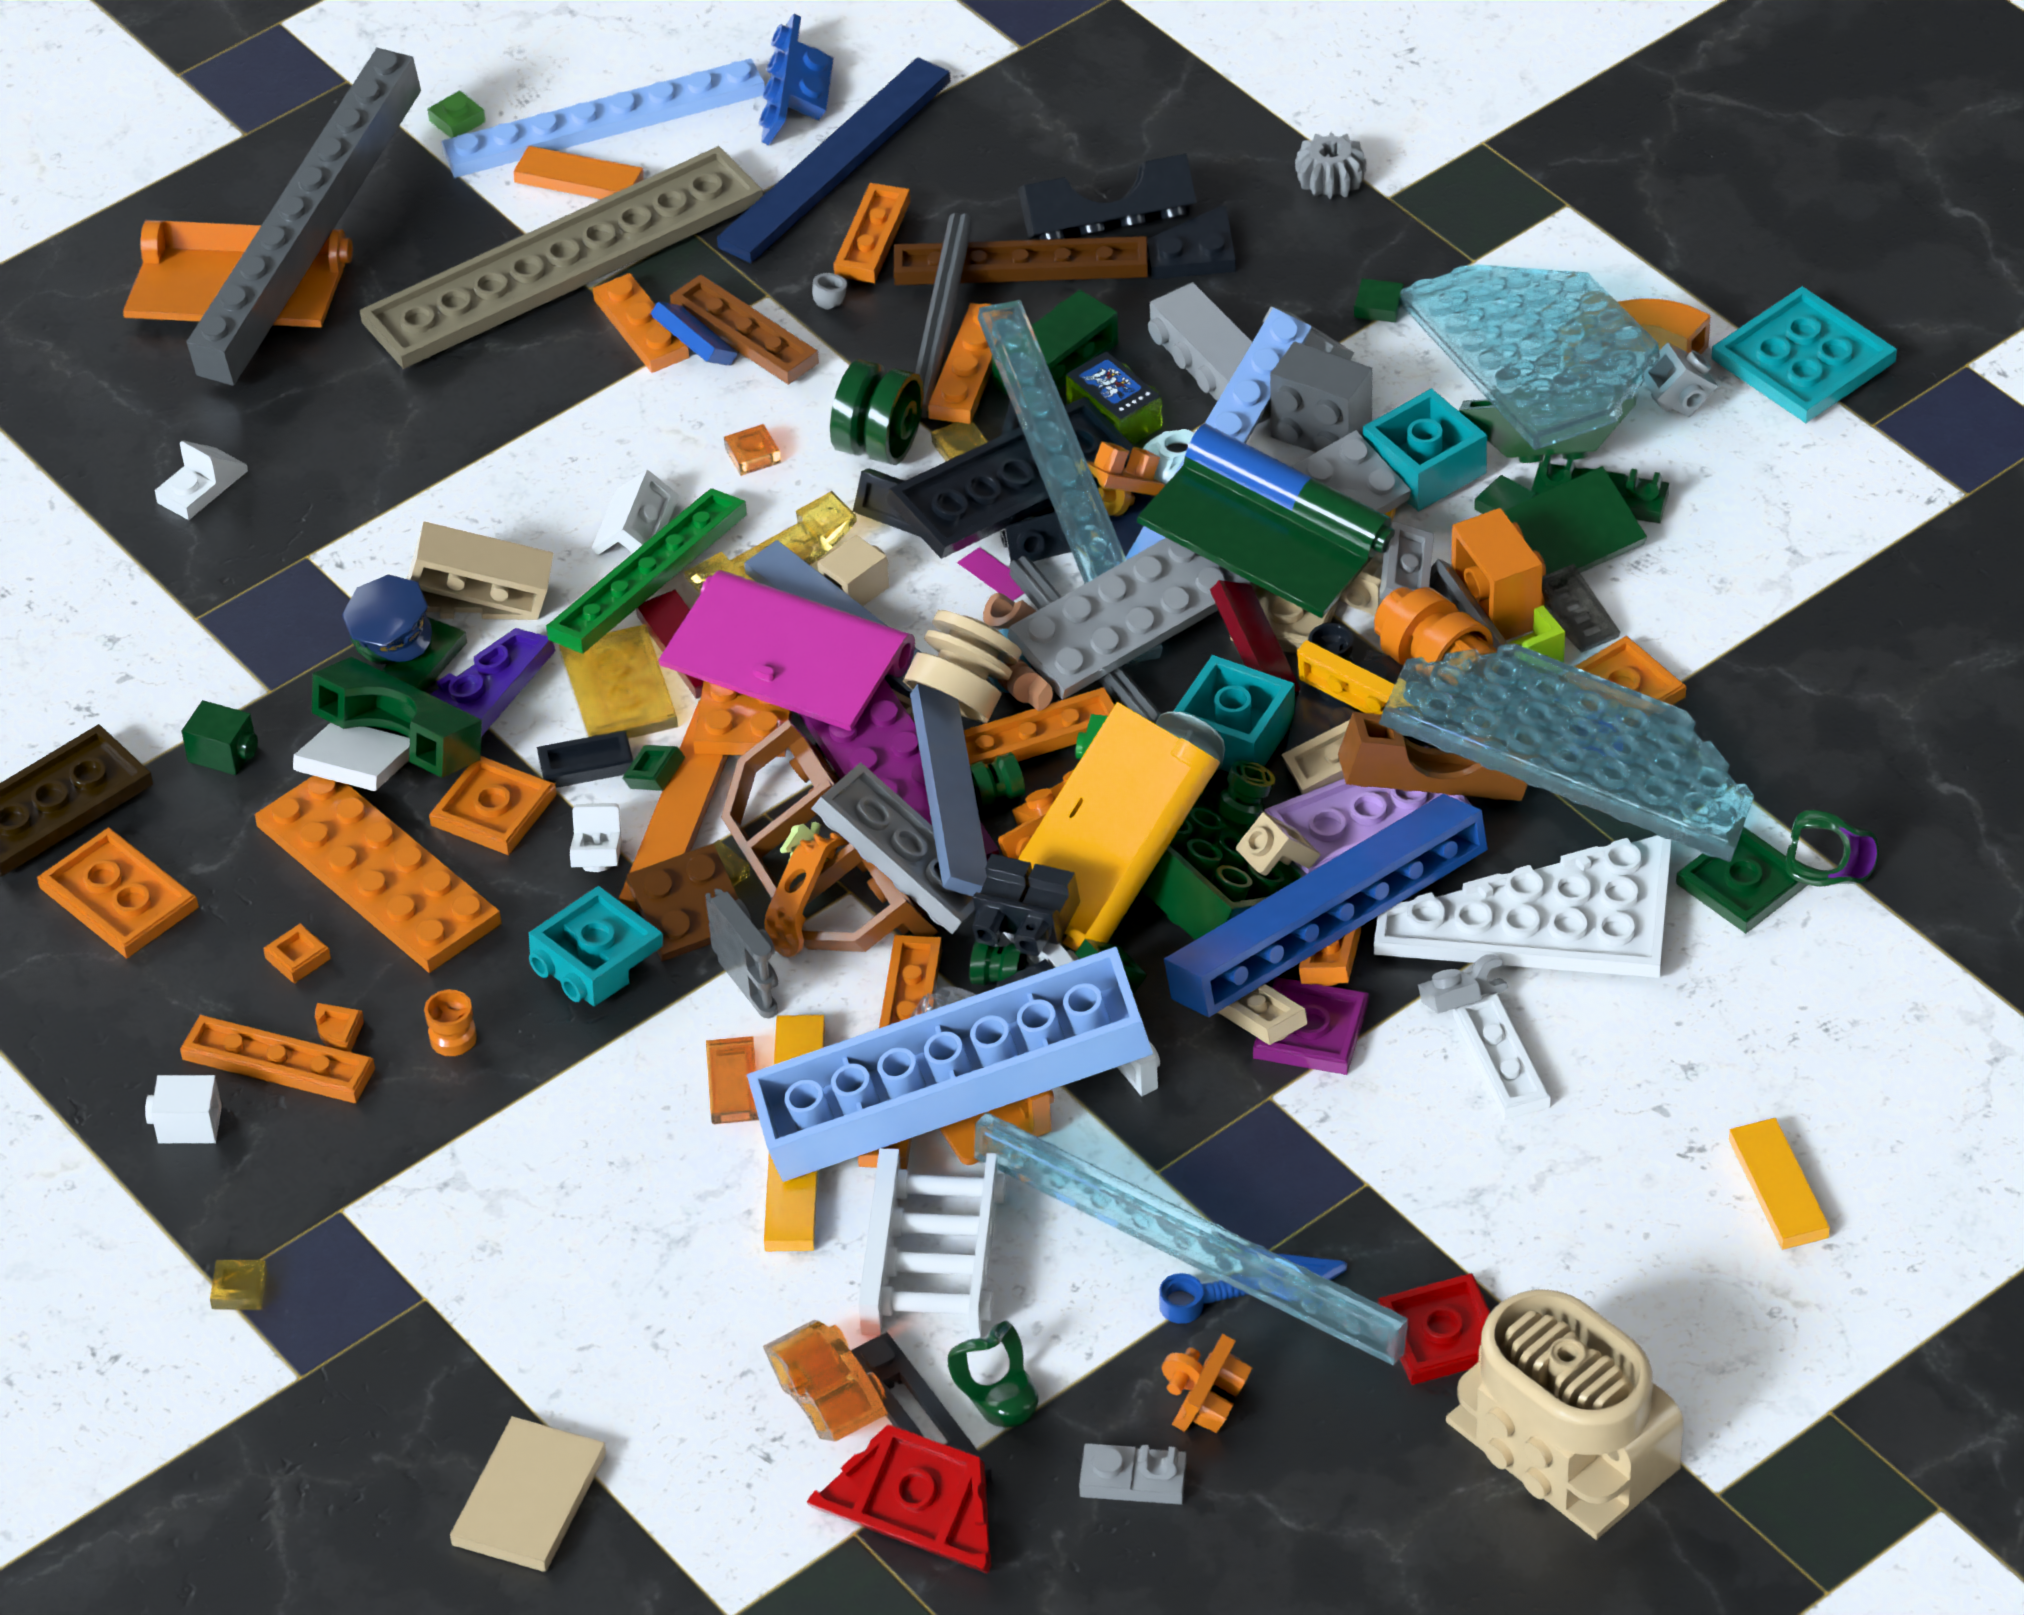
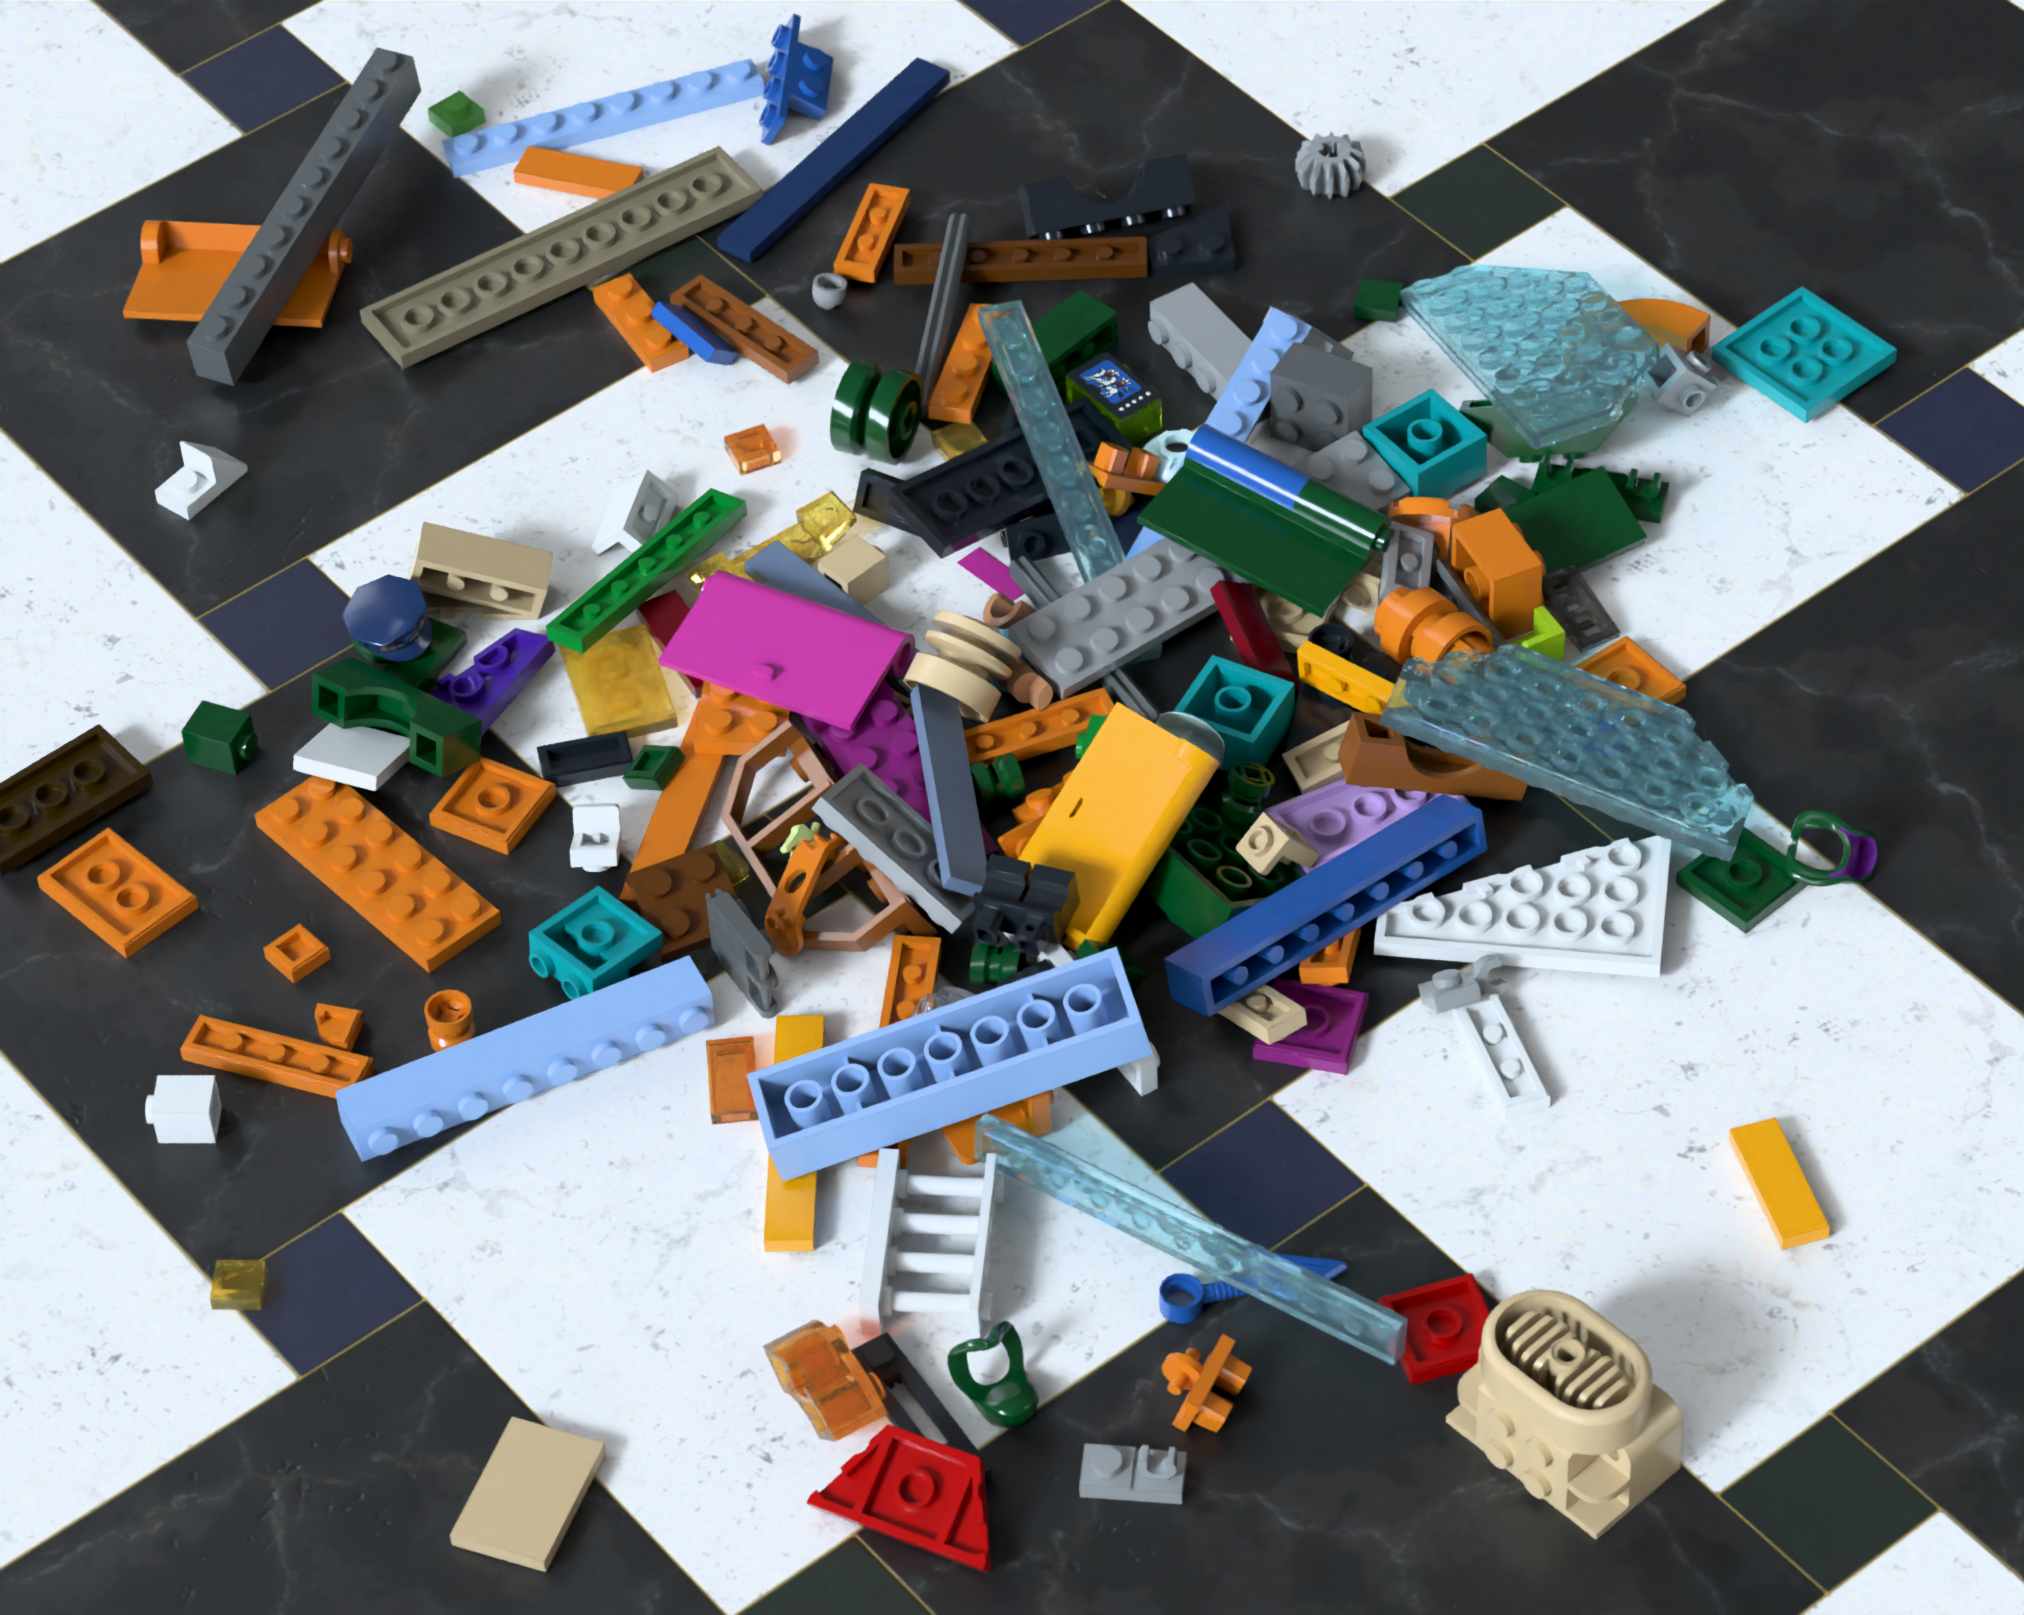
(525, 1058): none -> light blue brick
(1431, 516): none -> orange tile

